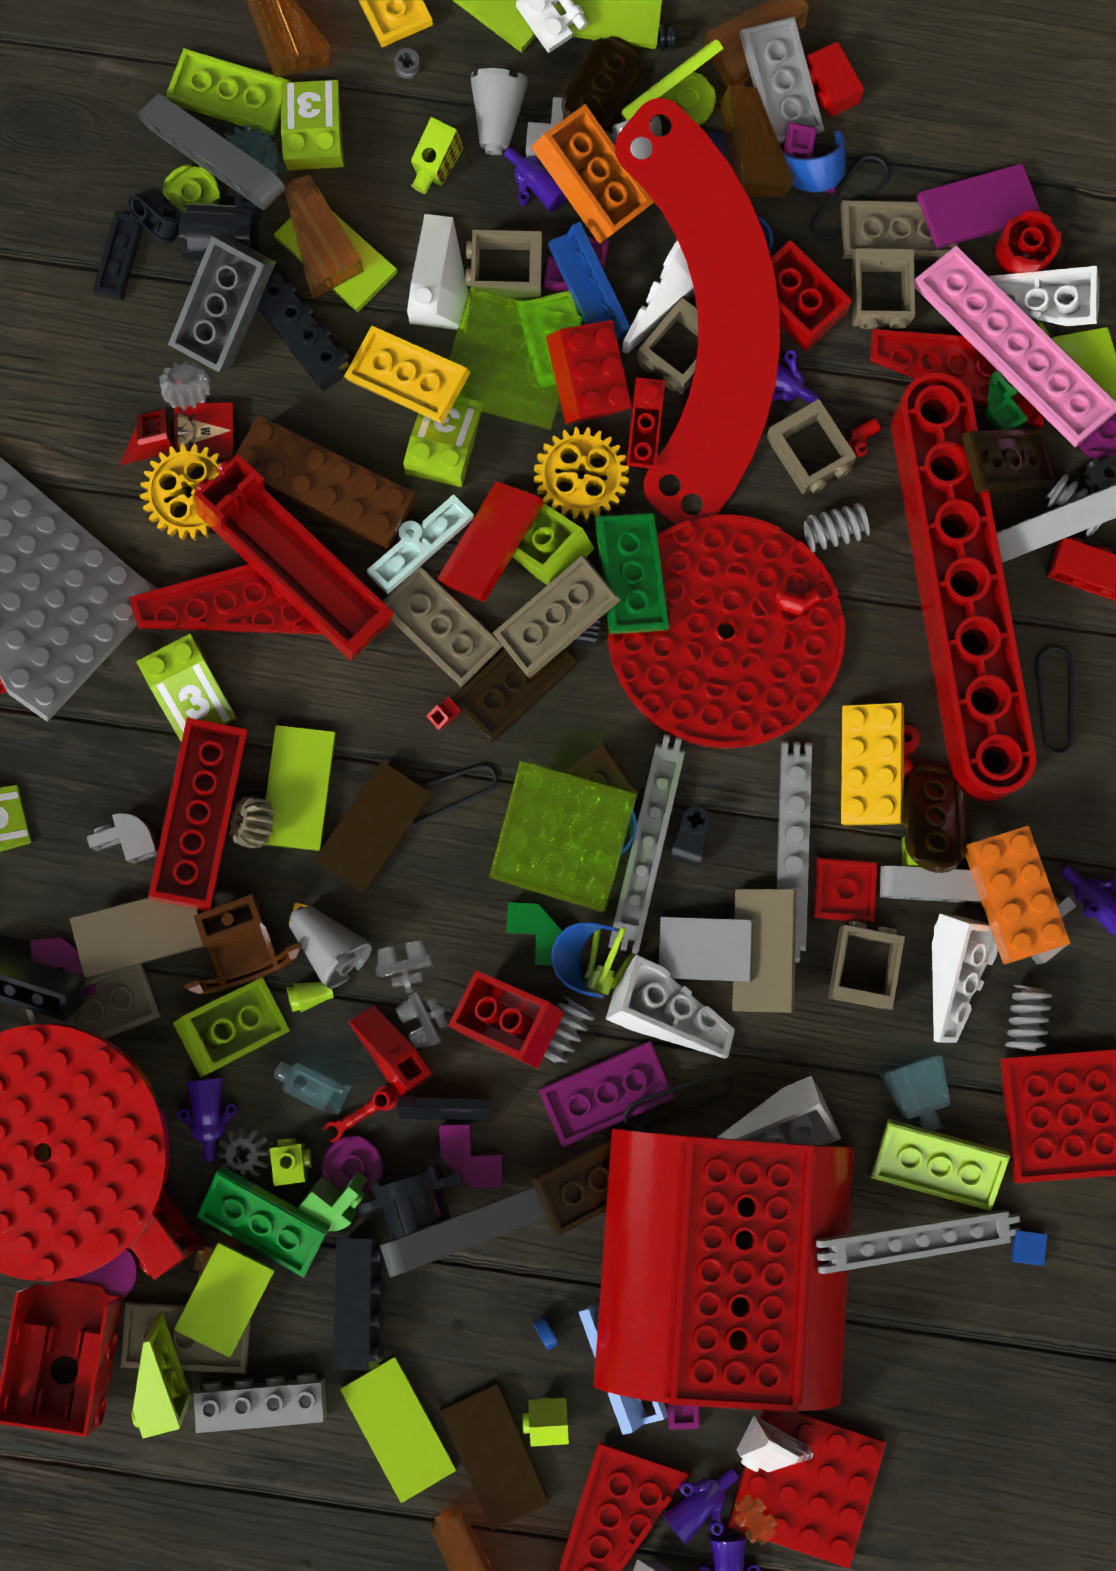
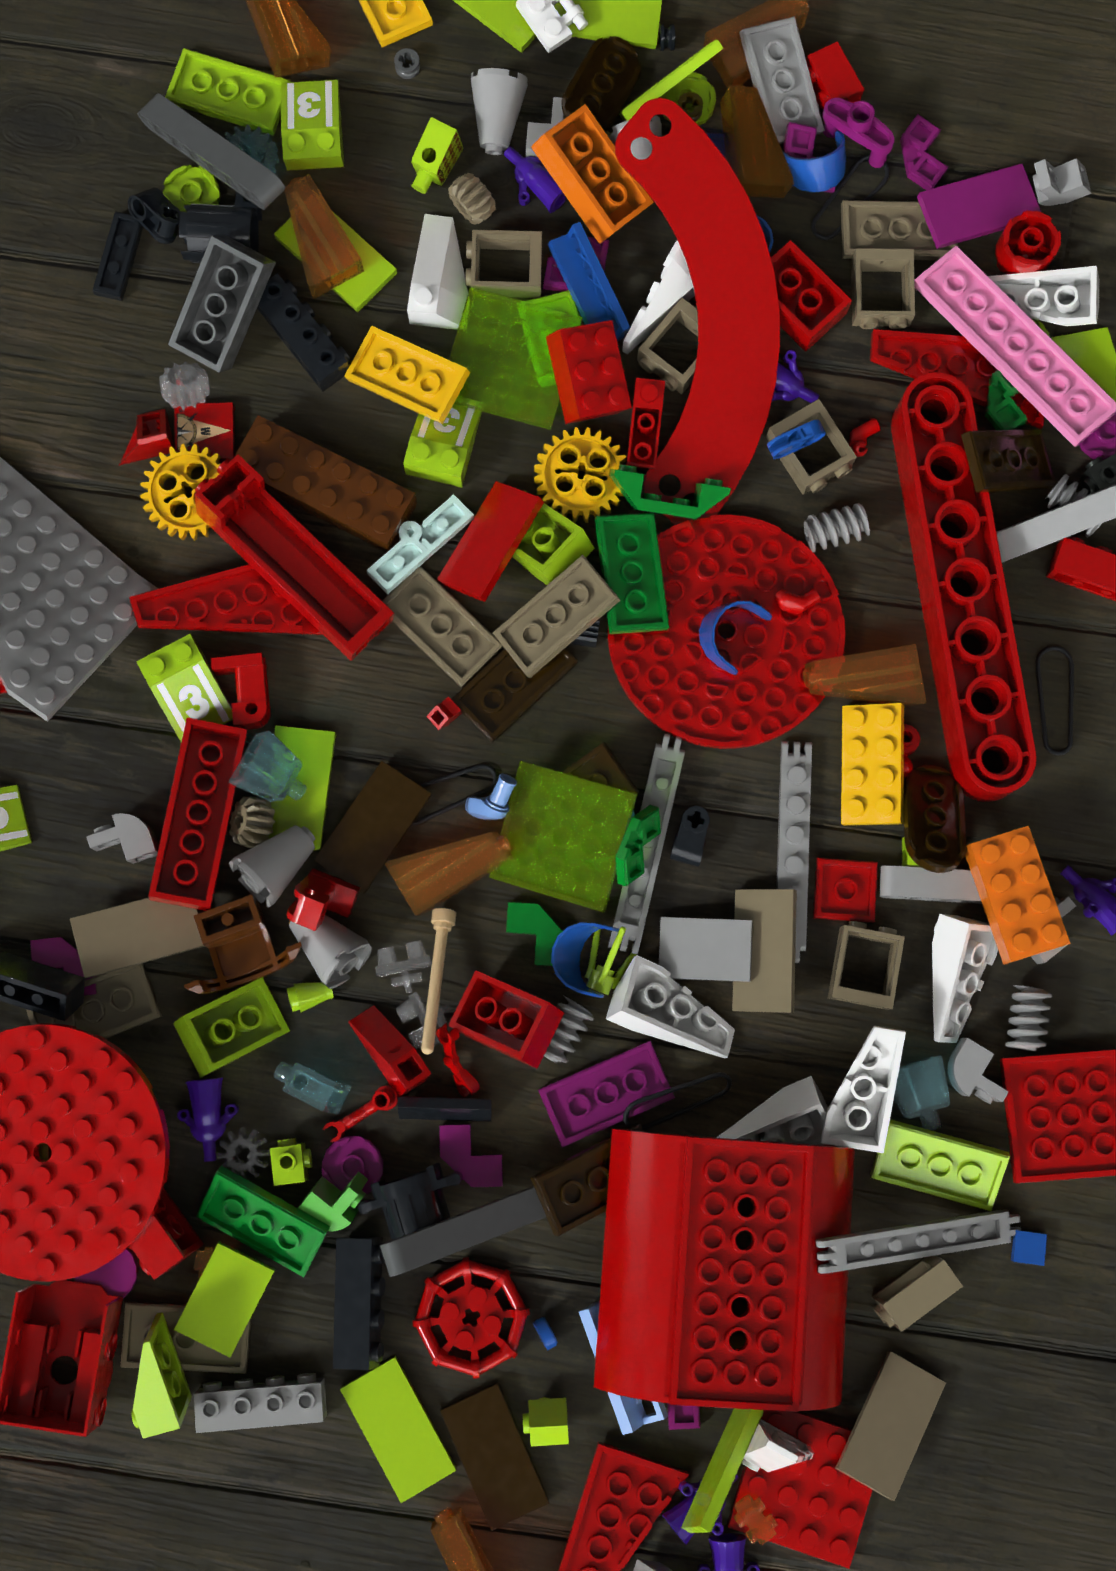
(251, 688): none -> red piece
(269, 770): none -> clear light blue torso
(273, 863): none -> light grey cone
(321, 893): none -> red piece
(443, 871): none -> clear orange slope
(443, 921): none -> tan piece
(464, 1081): none -> red piece
(464, 1334): none -> red plate
(472, 198): none -> dark tan gear
(495, 805): none -> medium blue arm
(640, 831): none -> green tile
(695, 100): none -> dark brown bush
(704, 498): none -> green slope
(708, 625): none -> blue piece
(721, 1470): none -> lime tile
(796, 439): none -> blue piece
(865, 1099): none -> white wedge
(870, 133): none -> magenta connector
(871, 676): none -> clear orange slope
(890, 1426): none -> dark tan tile
(915, 1292): none -> dark tan window
(919, 164): none -> magenta tile
(966, 1070): none -> light grey brick
(1060, 183): none -> light grey brick

